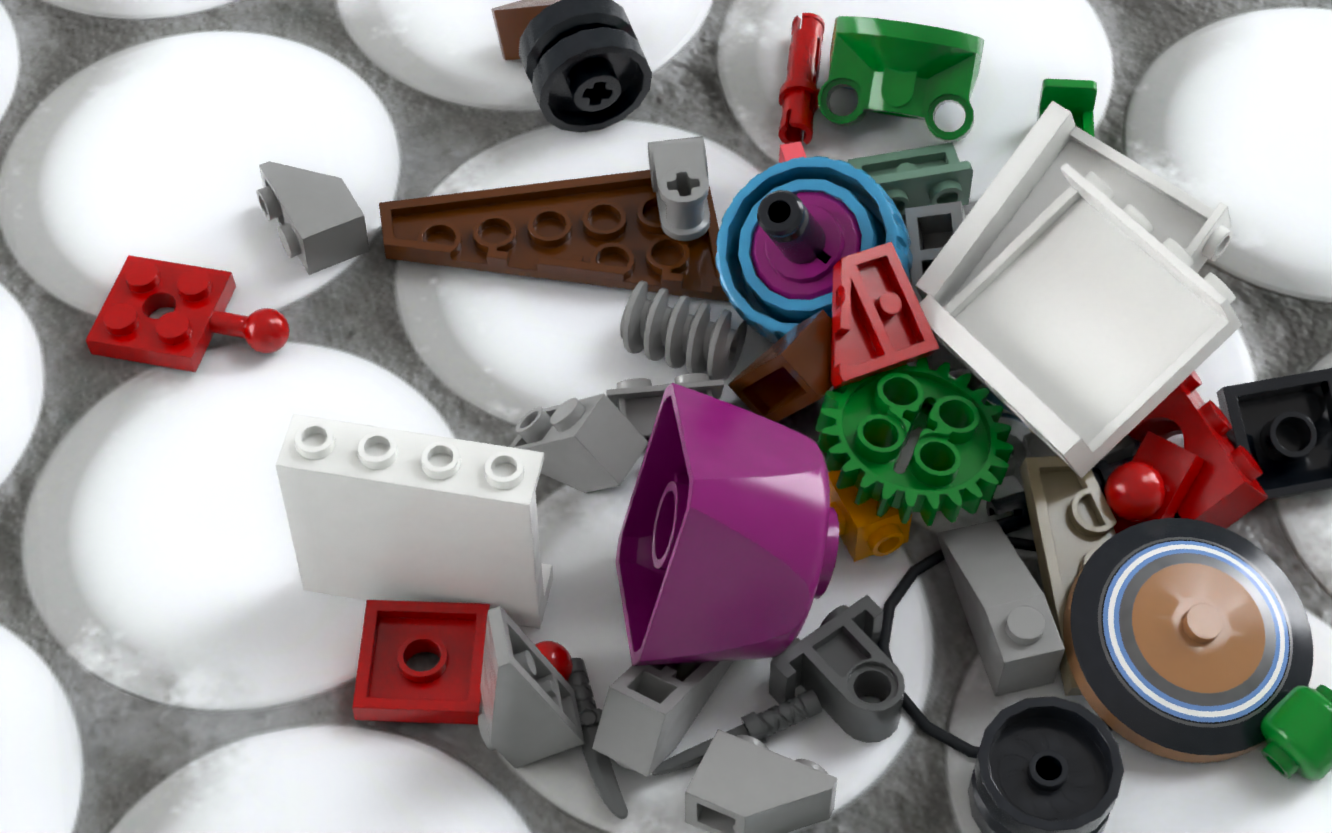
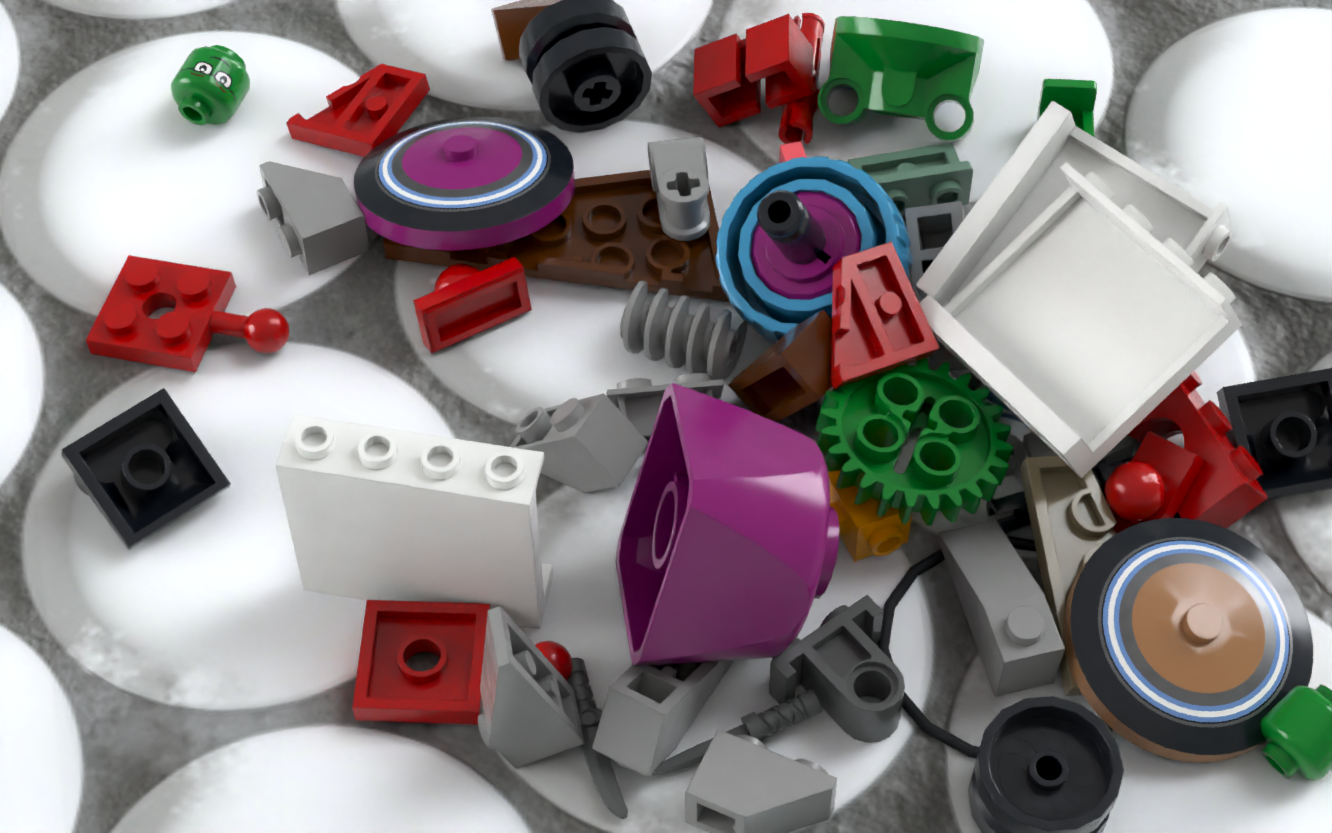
(145, 468): none -> black slope
(210, 85): none -> green head
(364, 112): none -> red wing
(464, 183): none -> dish
(471, 302): none -> red tile
(732, 70): none -> red piece

